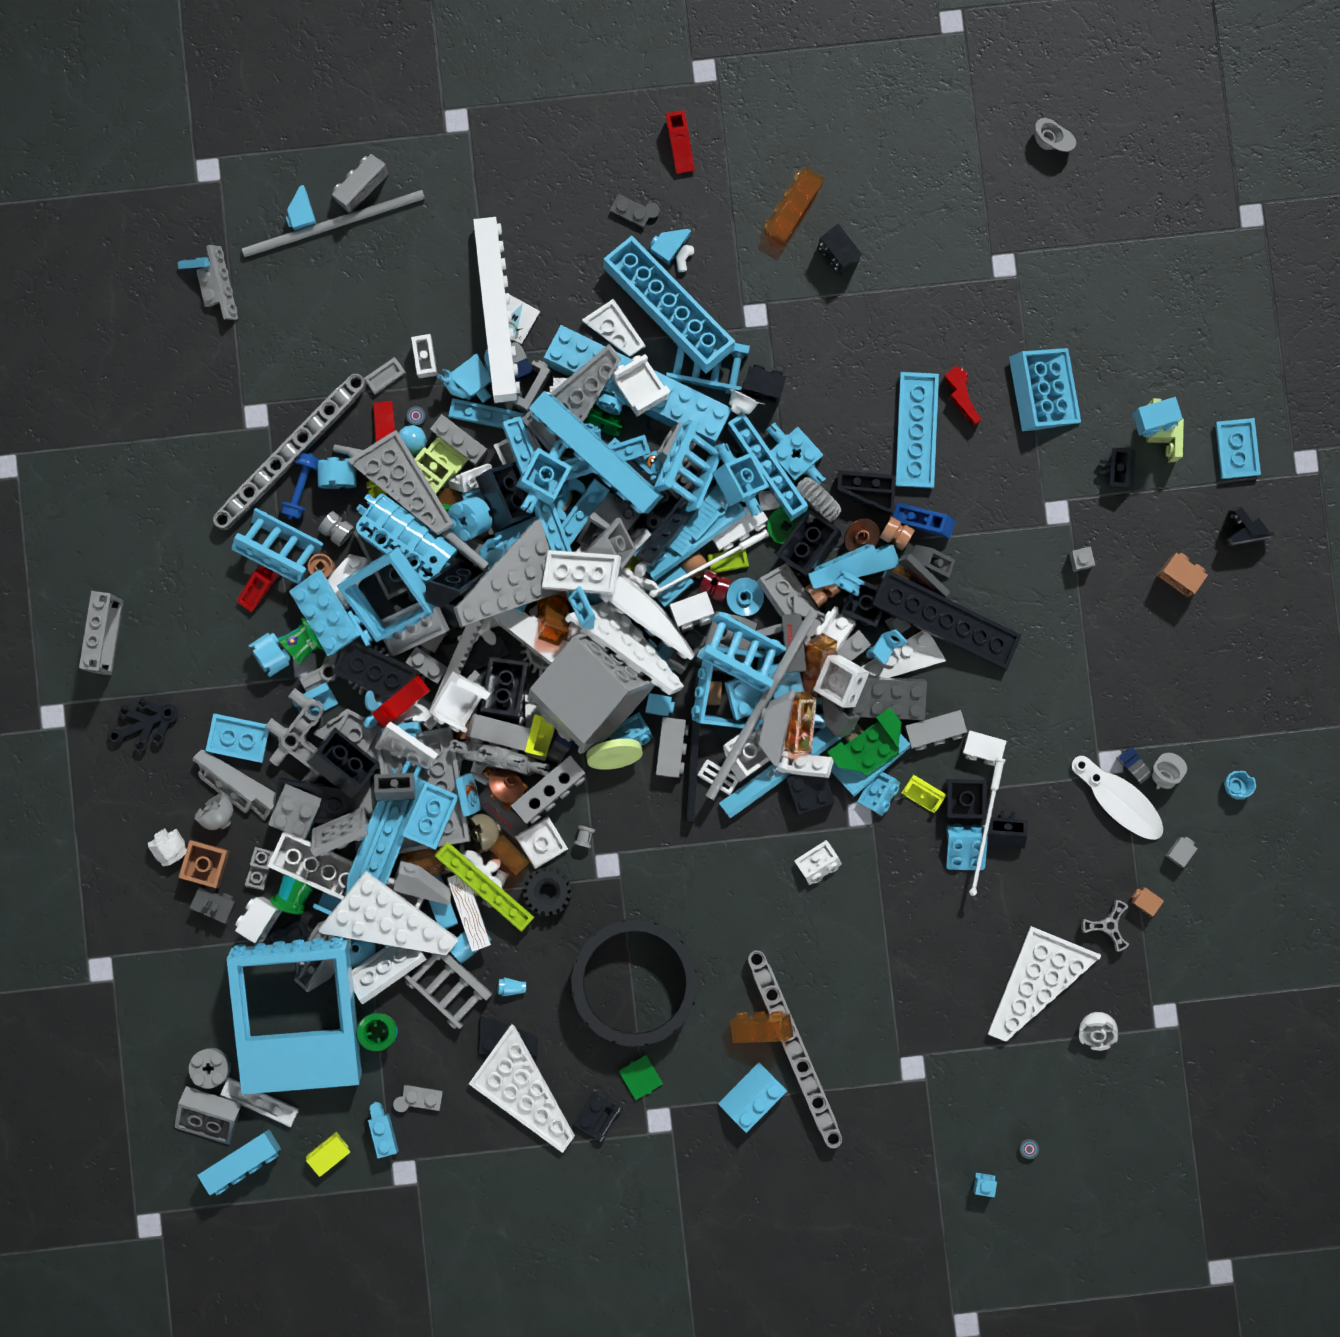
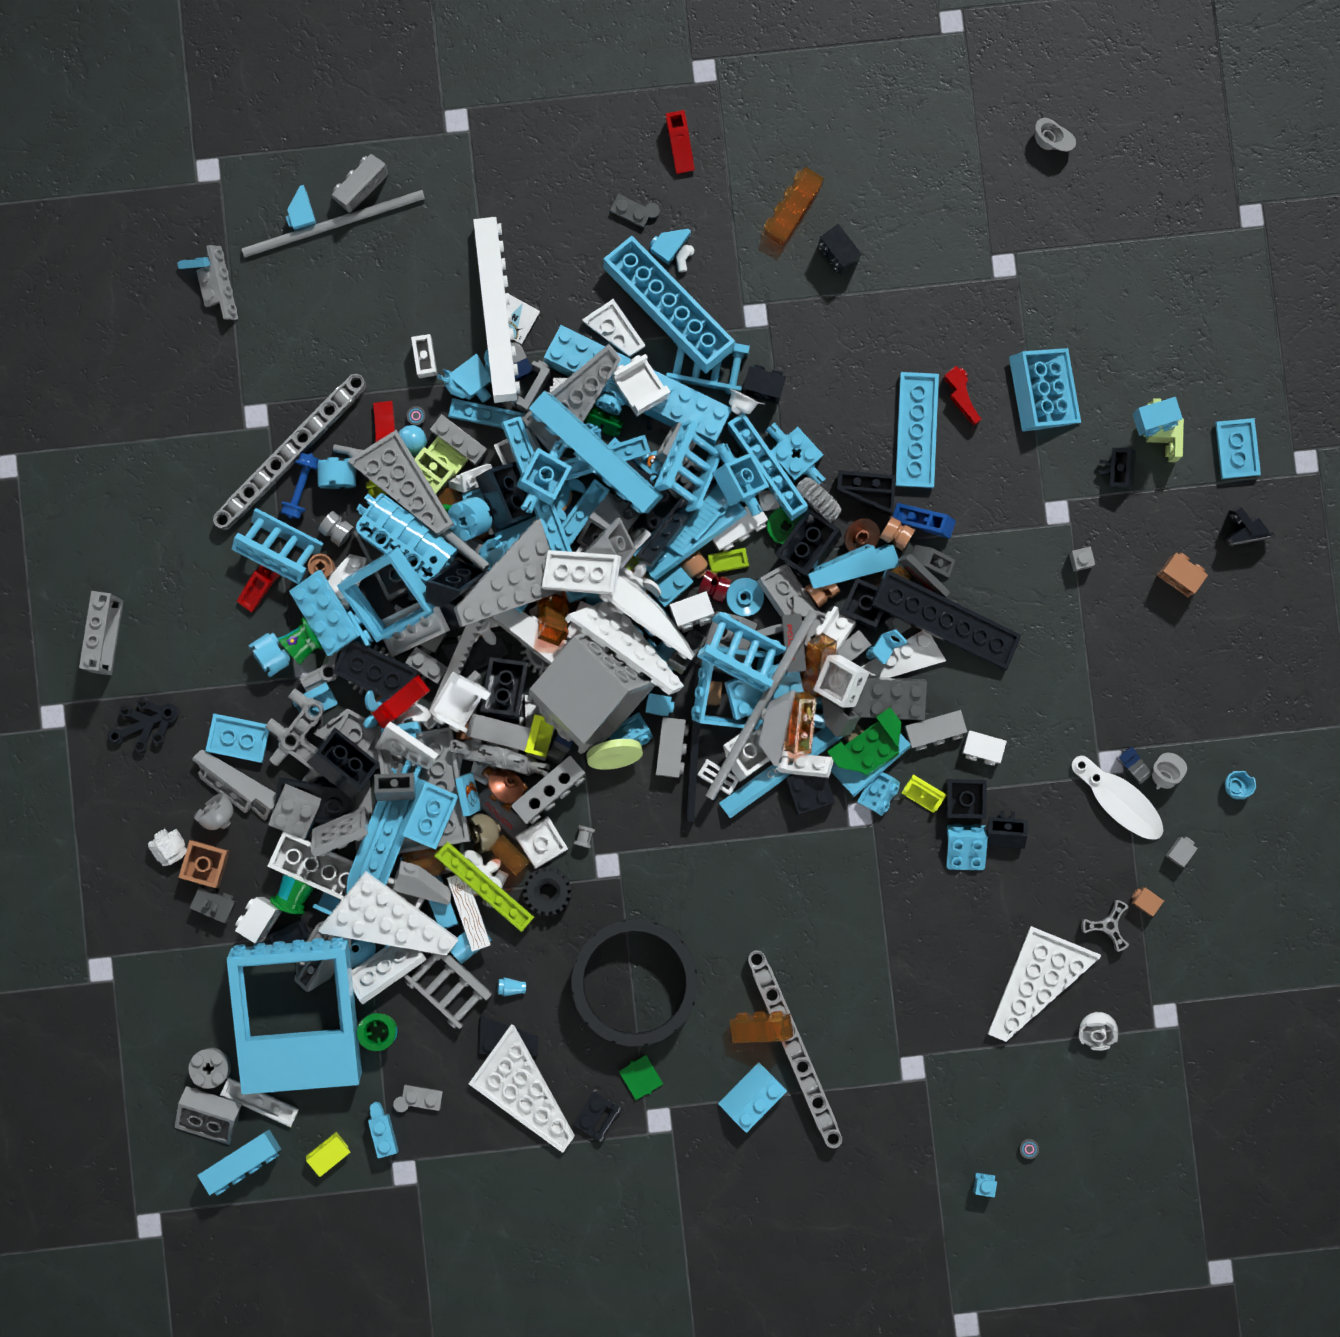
(259, 869): light grey slope -> none
(384, 375): light grey tile -> none
(582, 608): medium azure slope -> none
(743, 545): white piece -> none
(818, 862): white bracket -> none
(849, 583): medium azure wheel -> none
(994, 786): white piece -> none

